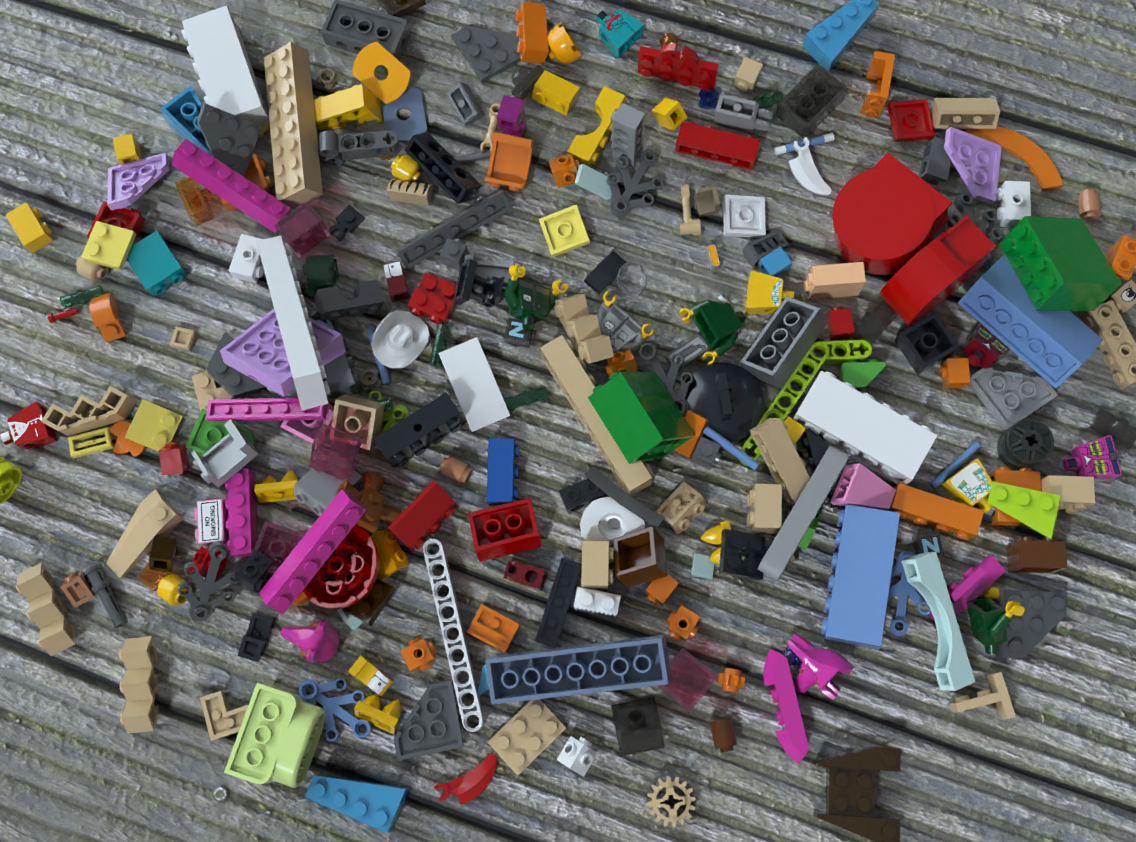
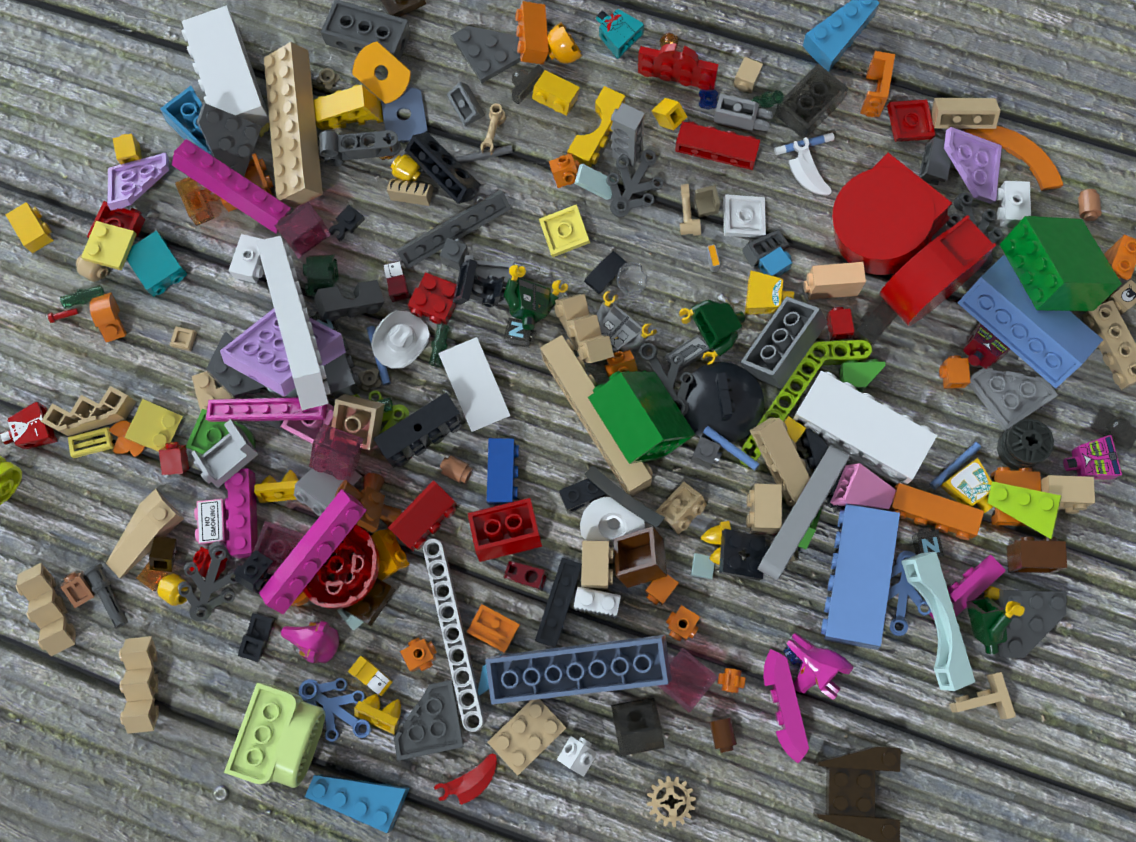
(218, 718): tan plate -> none
(510, 161): orange panel -> none
(512, 116): magenta arch -> none
(526, 398): clear green pin -> none
(698, 425): orange tile -> none
(926, 343): black brick -> none

